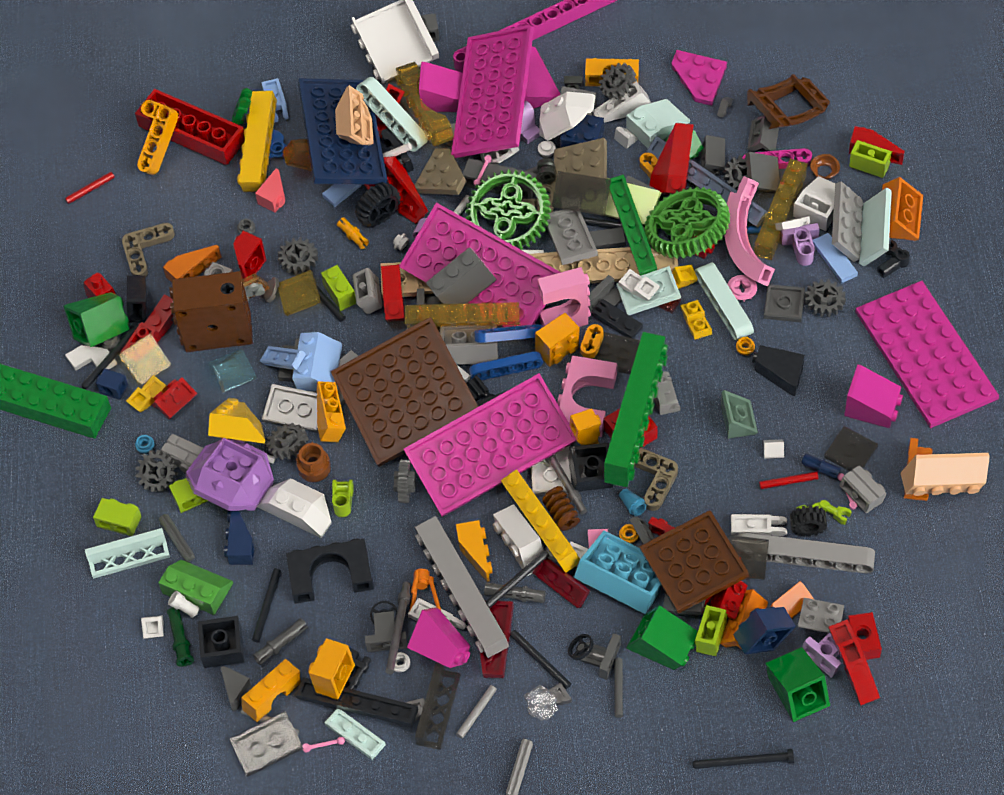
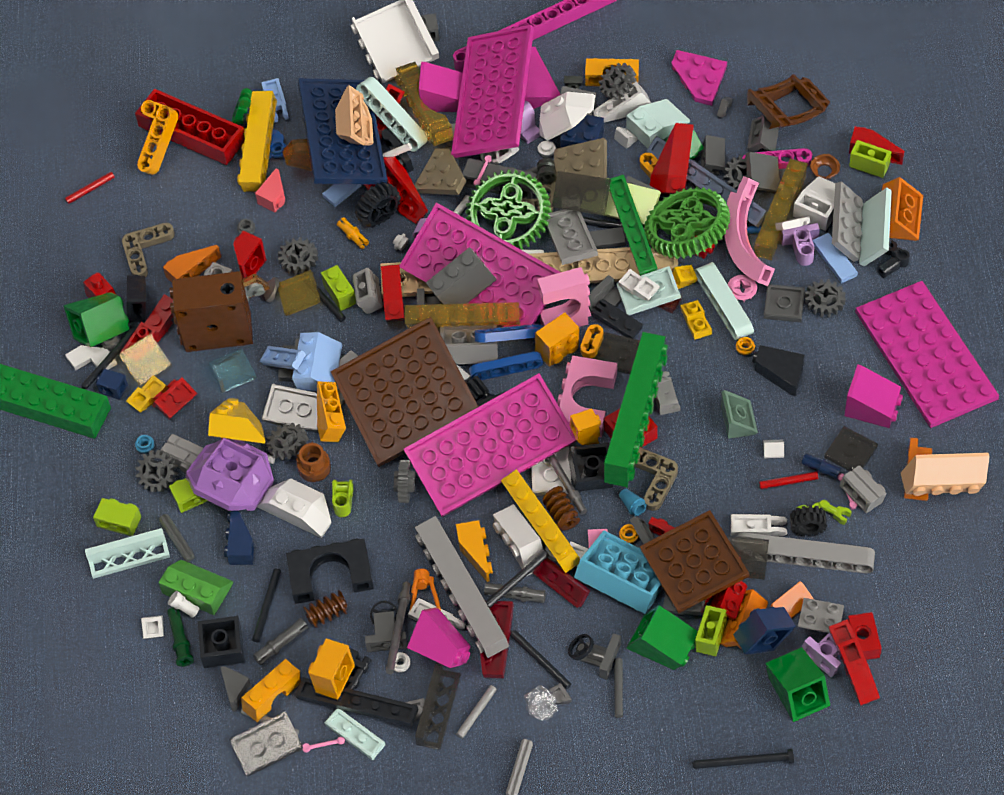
(326, 609): none -> reddish brown piece

